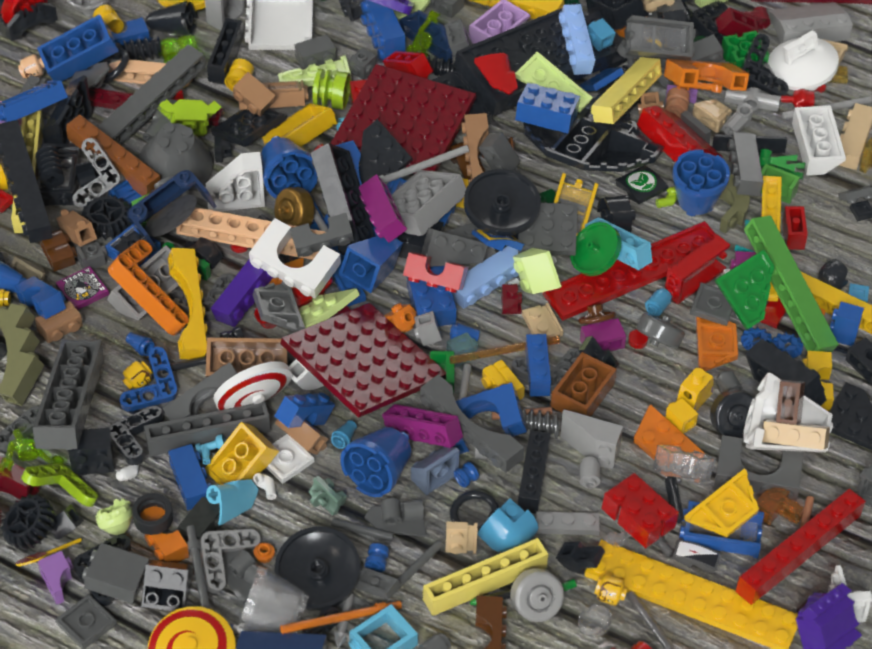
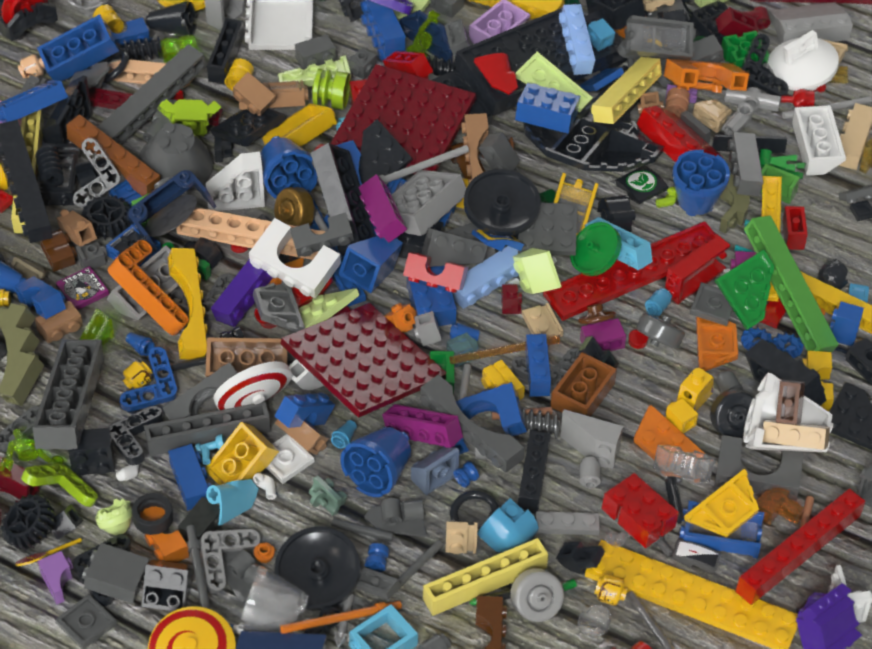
(99, 328): none -> clear neon green slope

